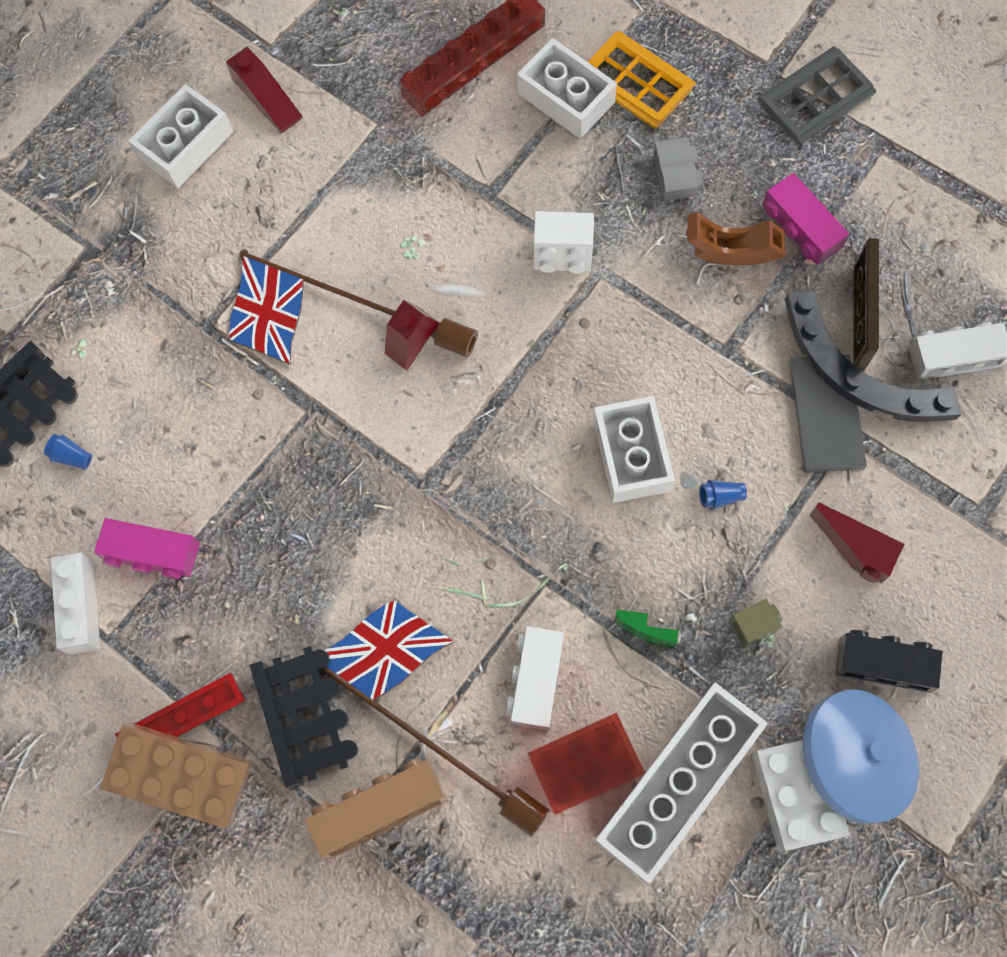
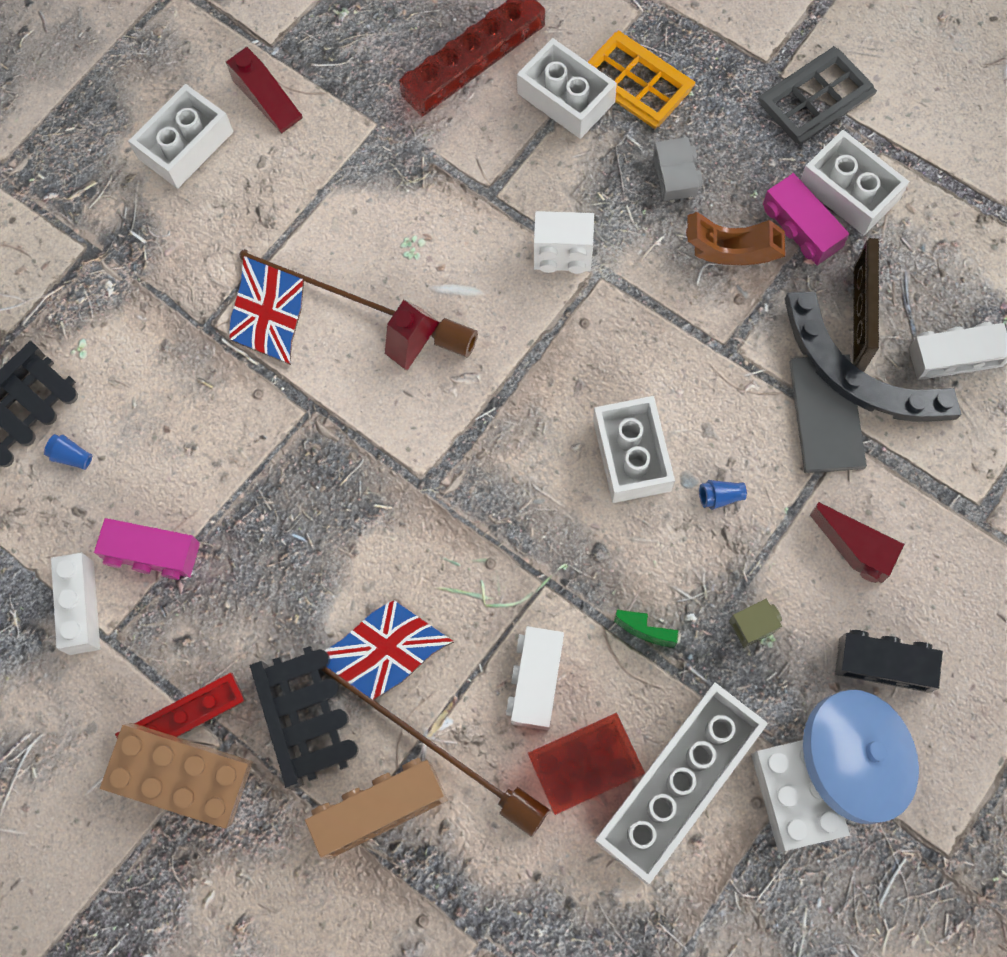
(853, 182): none -> white brick

